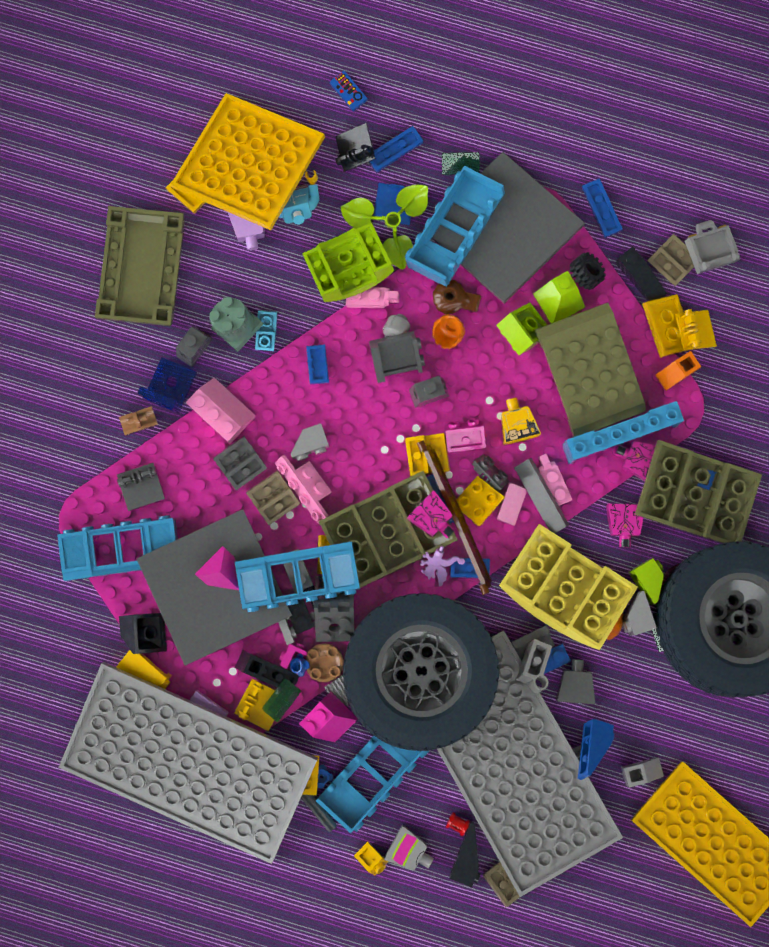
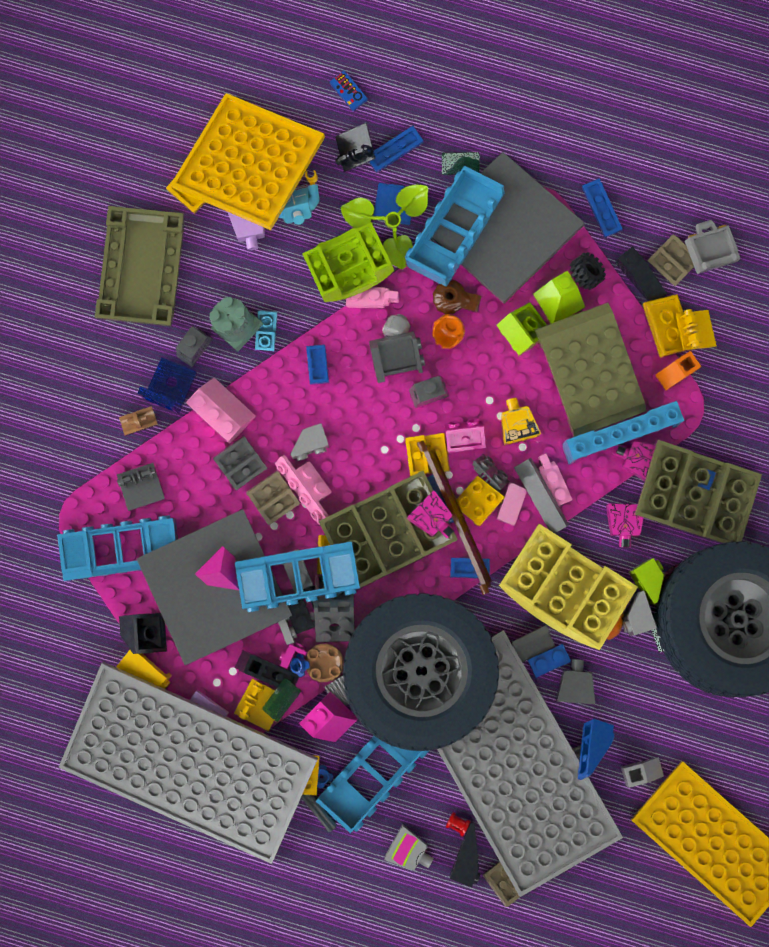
(371, 859): yellow bracket -> none
(437, 562): lavender piece -> none
(534, 665): light grey hinge -> none

